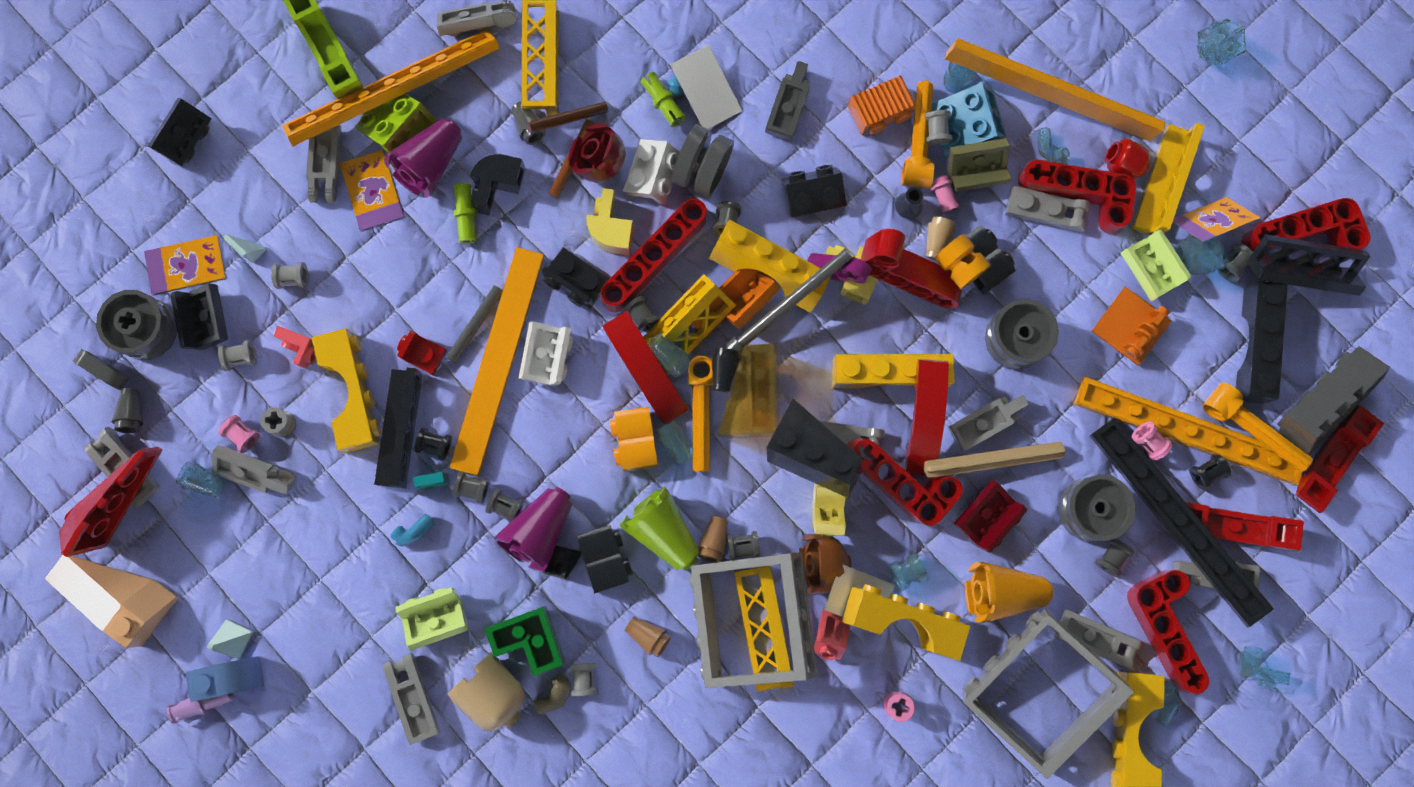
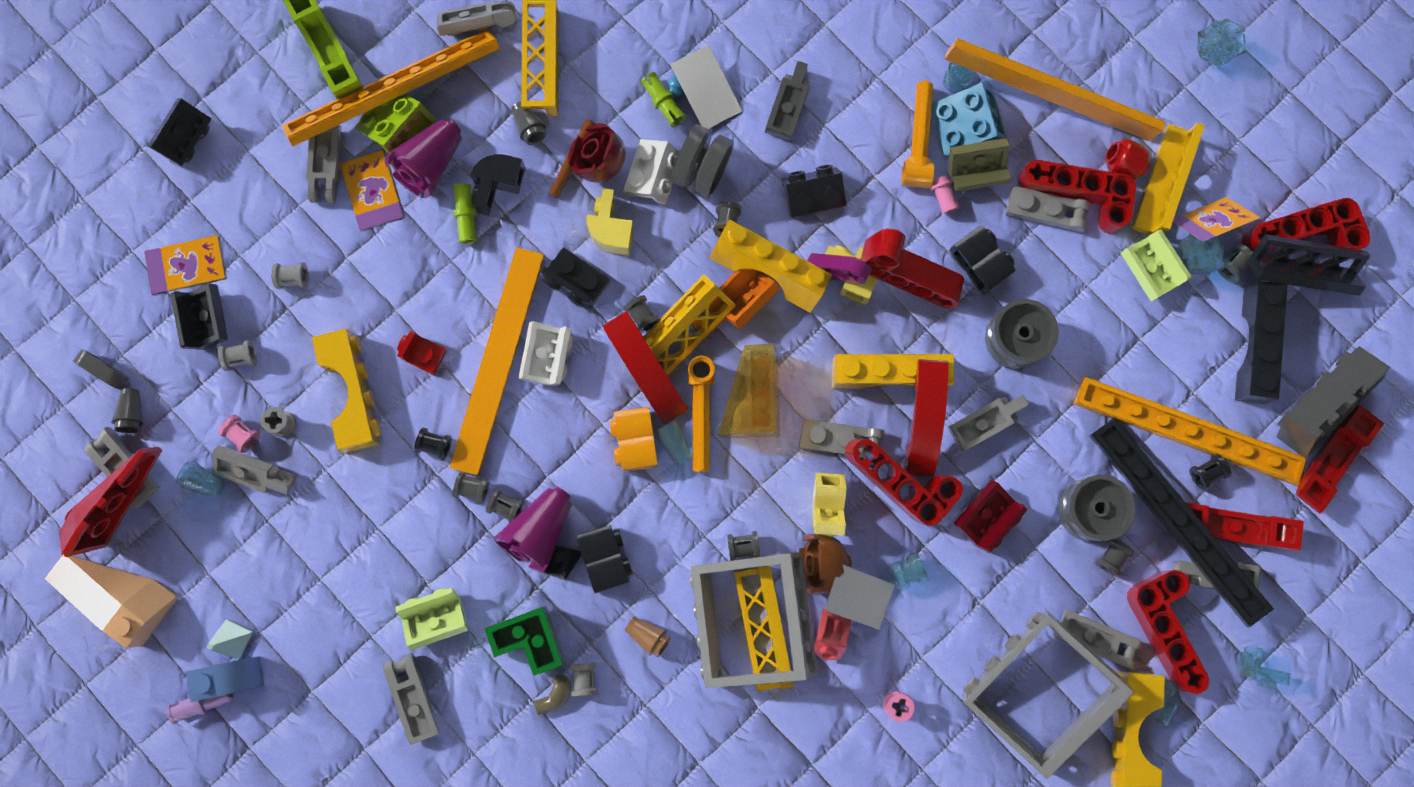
(136, 325): dark grey wheel -> none
(247, 249): light aqua slope -> none
(298, 343): coral bracket -> none
(398, 428): black fence -> none
(414, 533): dark azure arm -> none
(431, 481): teal tile -> none
(474, 324): dark grey bar -> none
(490, 696): tan cylinder -> none
(567, 117): reddish brown bar -> none
(659, 242): red beam -> none
(662, 530): lime cone -> none
(669, 355): clear light blue cone -> none
(713, 542): medium nougat cone -> none
(724, 368): black cone -> none
(789, 302): dark grey bar -> none
(813, 452): black wedge -> none
(874, 612): yellow arch -> none
(881, 106): orange brick -> none
(910, 203): black cone -> none
(938, 127): light grey bush -> none
(938, 235): tan cone -> none
(962, 250): light orange wheel -> none
(994, 459): tan axle -> none
(1004, 592): light orange cone -> none
(1048, 150): clear light blue arm -> none
(1132, 325): orange hinge -> none
(1152, 441): bright pink bush -> none
(1227, 403): light orange axle -> none

